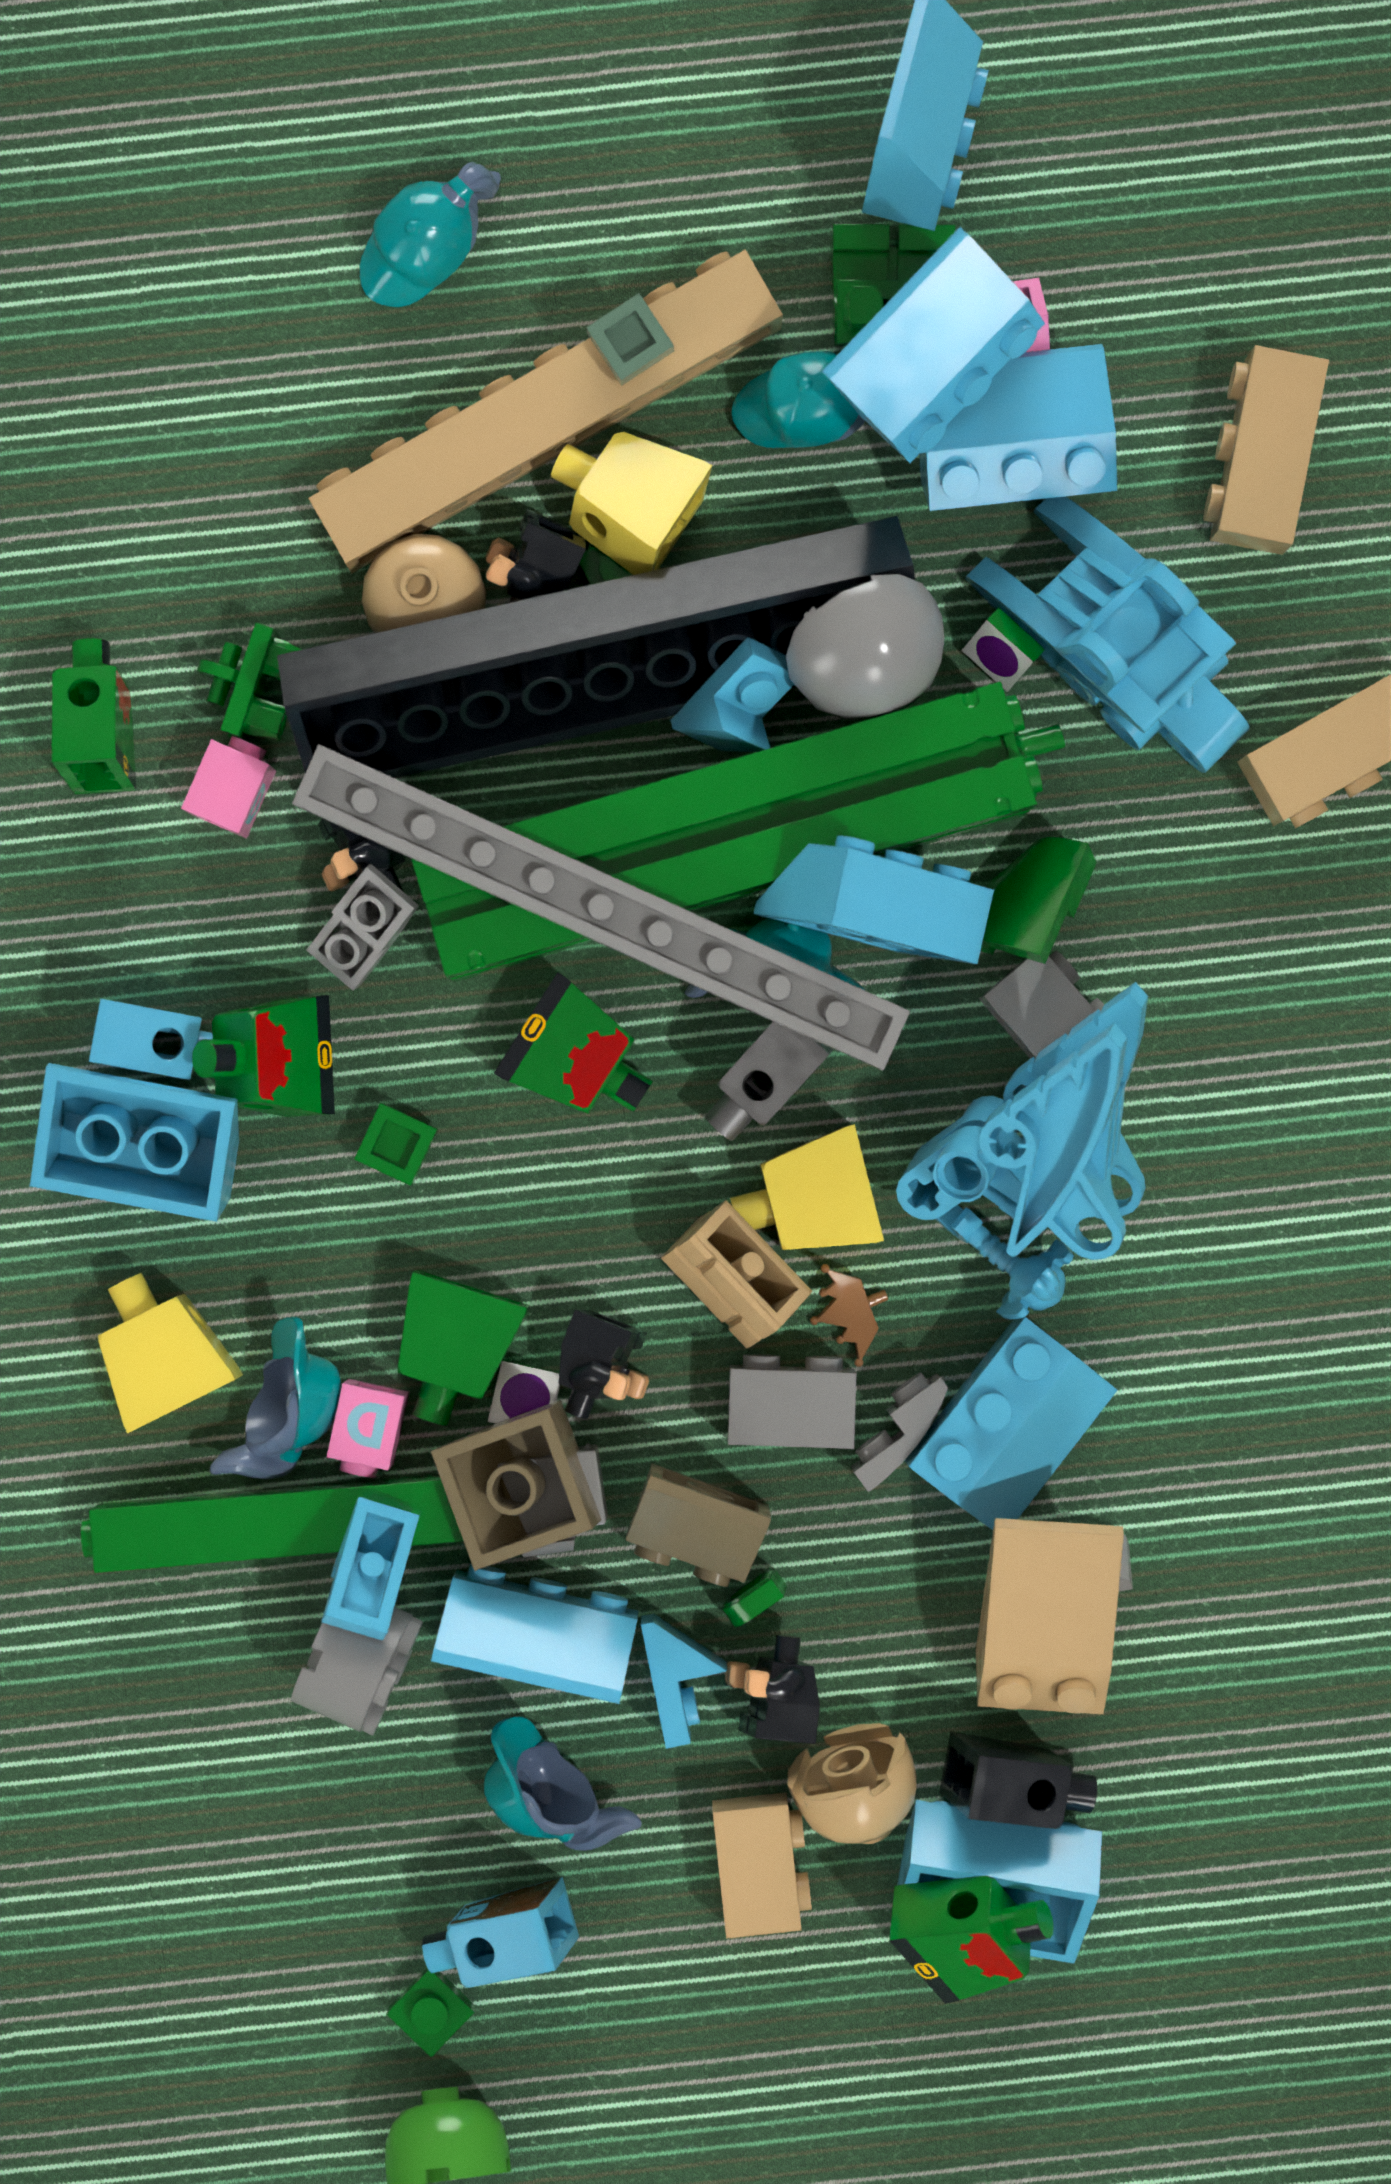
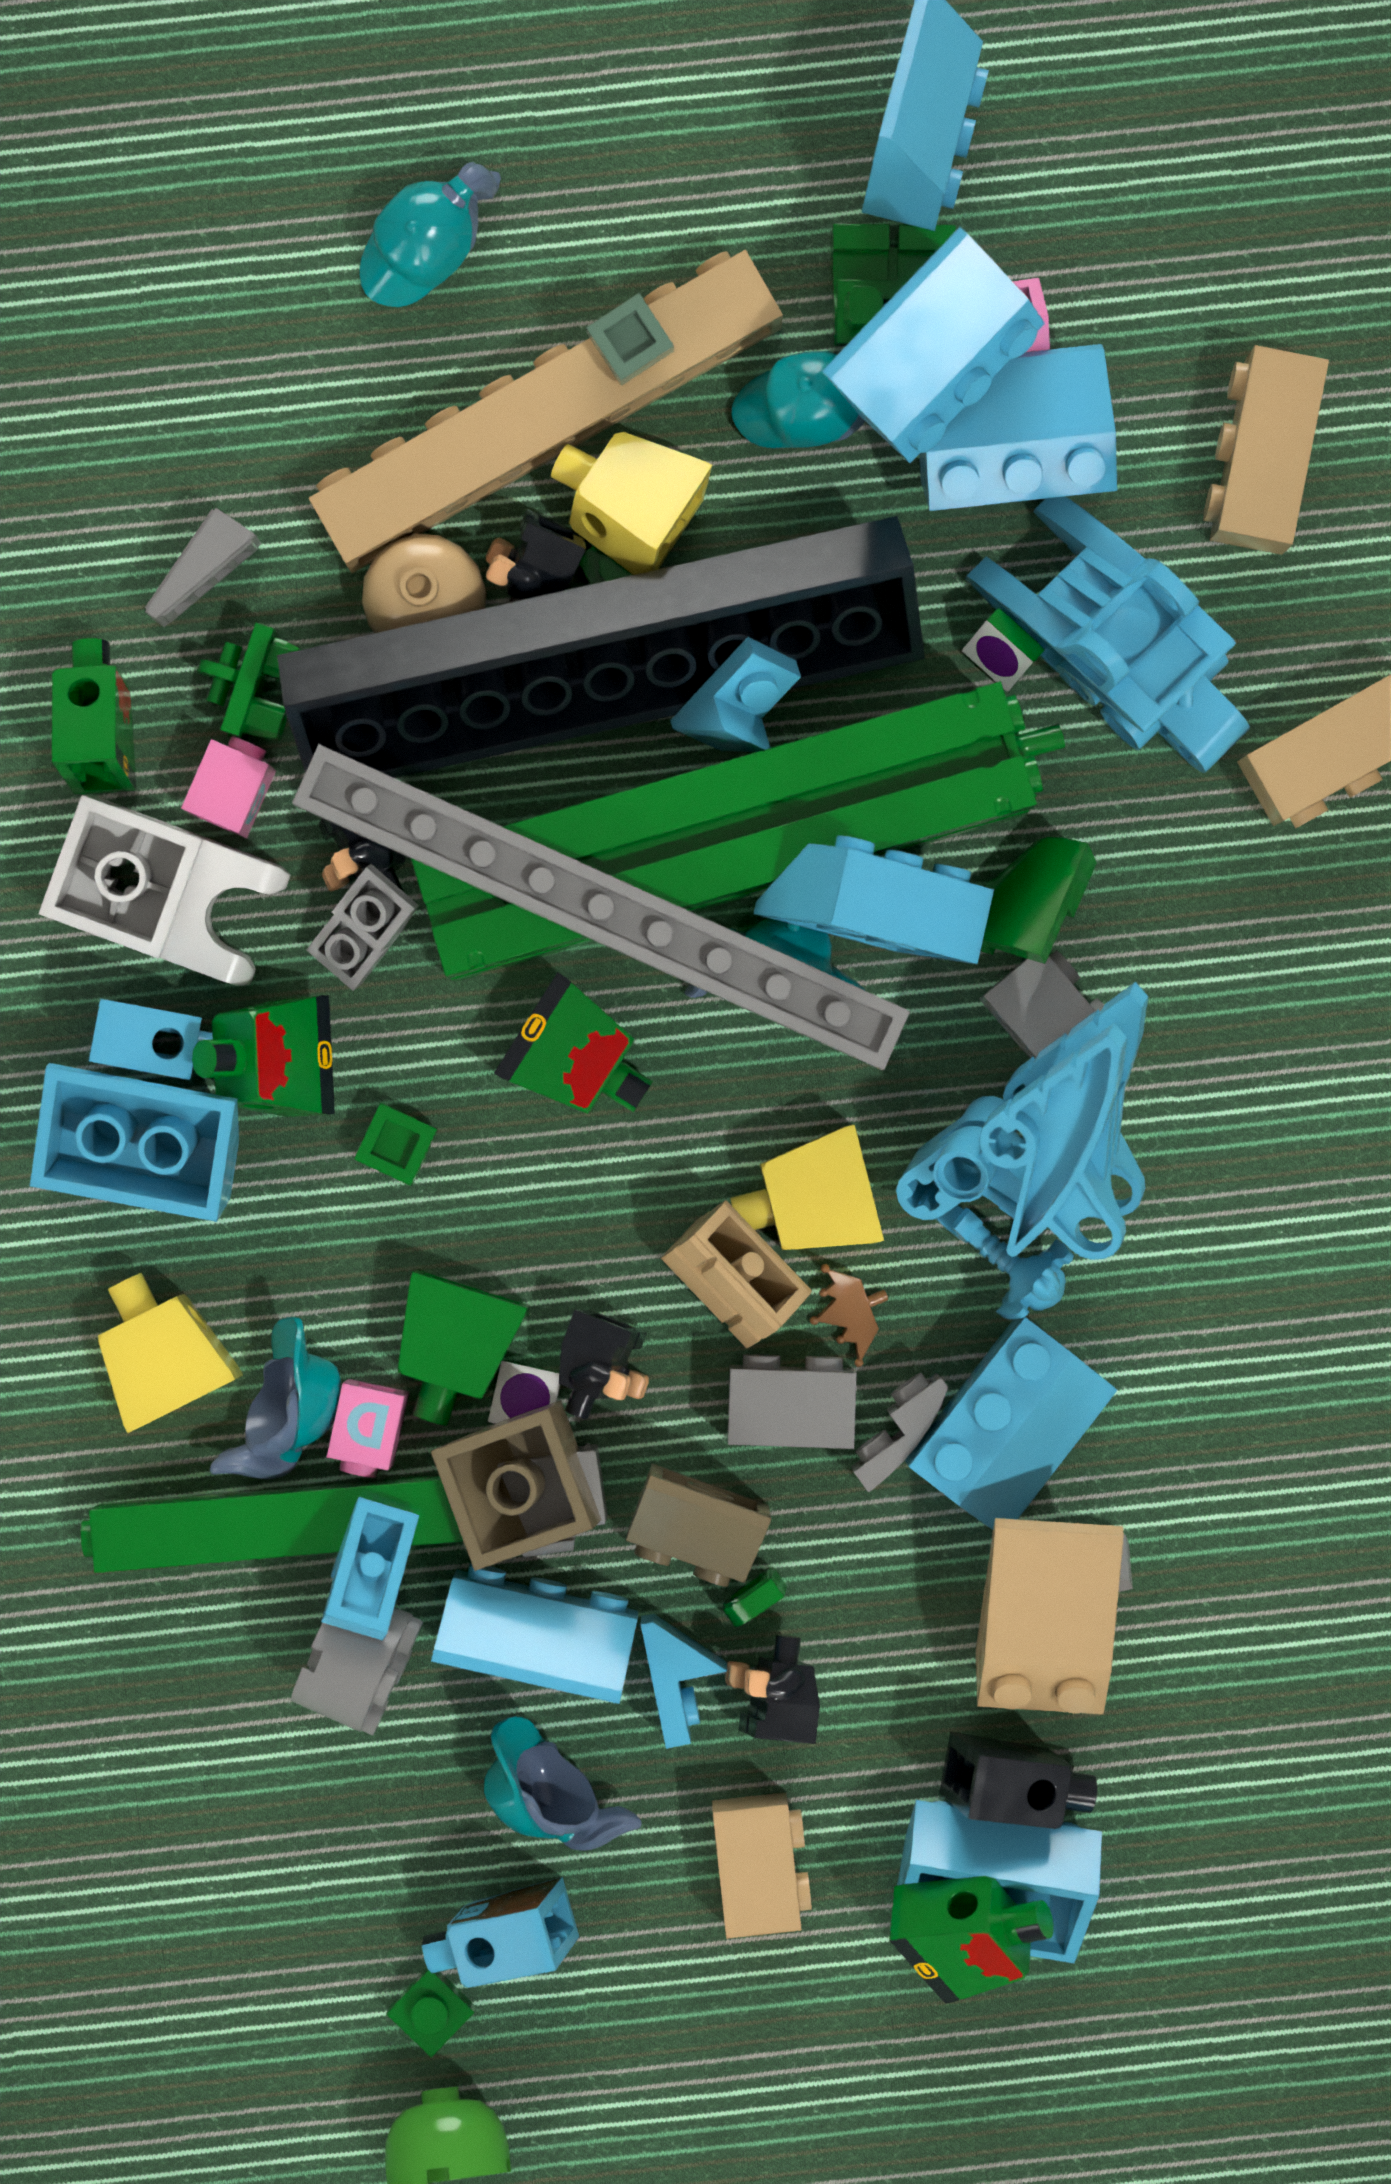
(175, 891): none -> white brick
(207, 559): none -> light grey slope
(788, 1061): flat silver torso -> none
(856, 1785): tan cylinder -> none
(868, 649): light grey cylinder -> none

